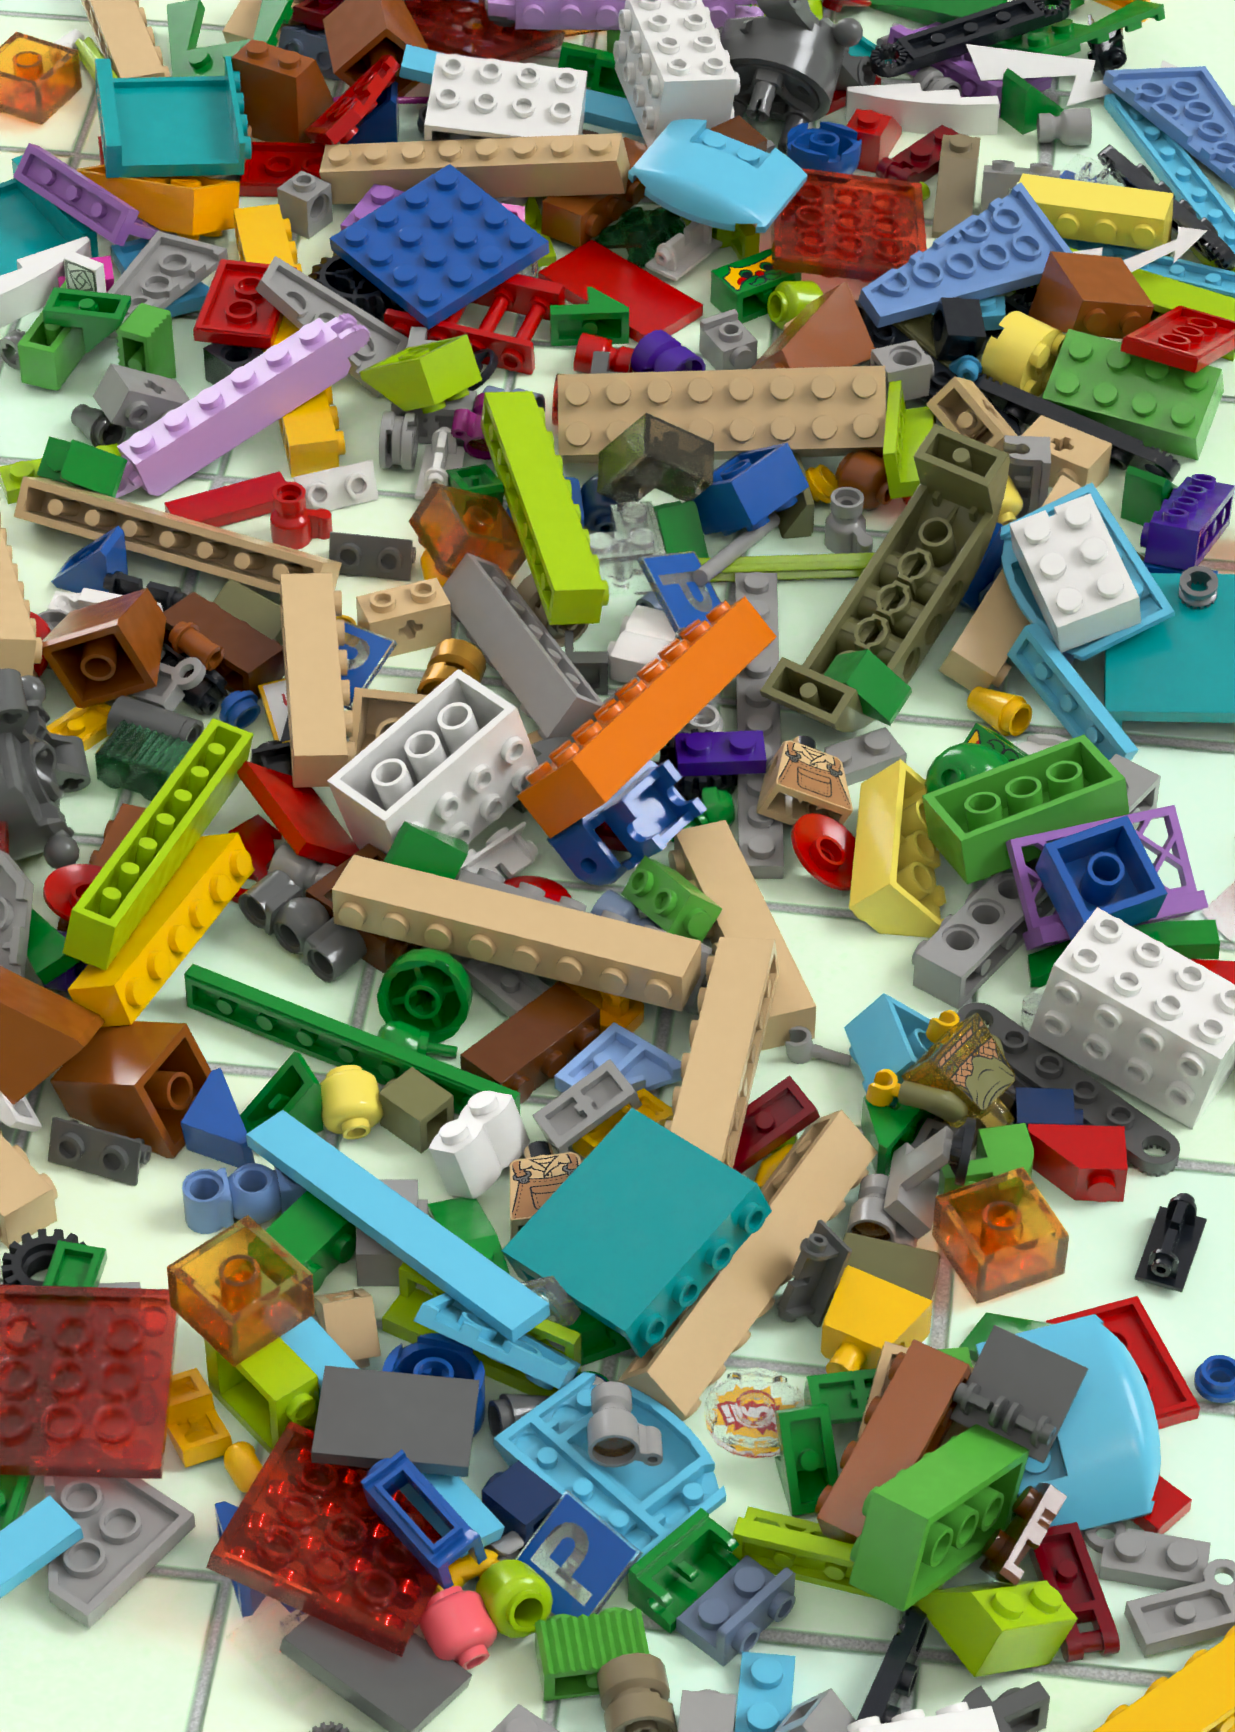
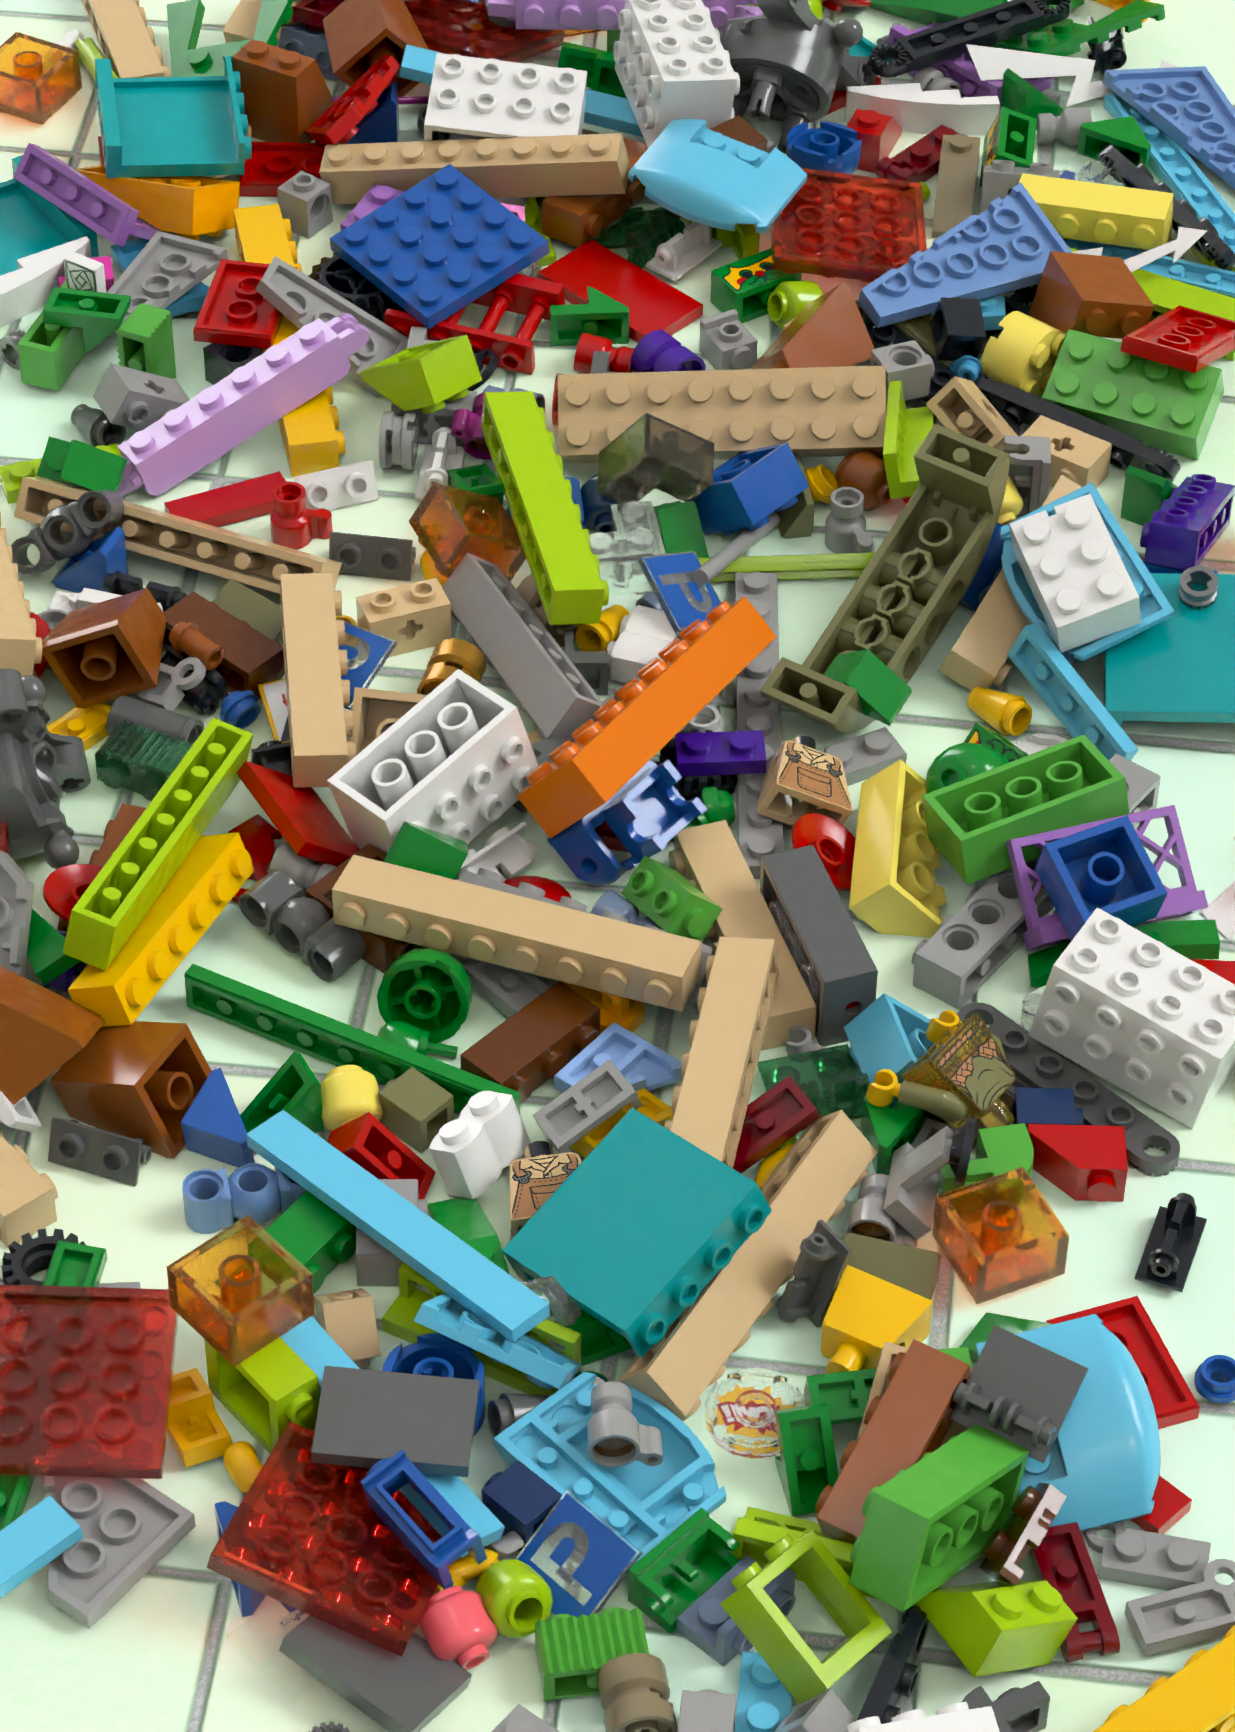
(84, 526): none -> dark grey piece
(380, 1152): none -> red slope
(598, 635): none -> yellow cone
(776, 1637): none -> lime window
(819, 939): none -> dark grey brick
(825, 1077): none -> clear green hinge
(1010, 139): none -> green brick
(1120, 133): none -> green slope

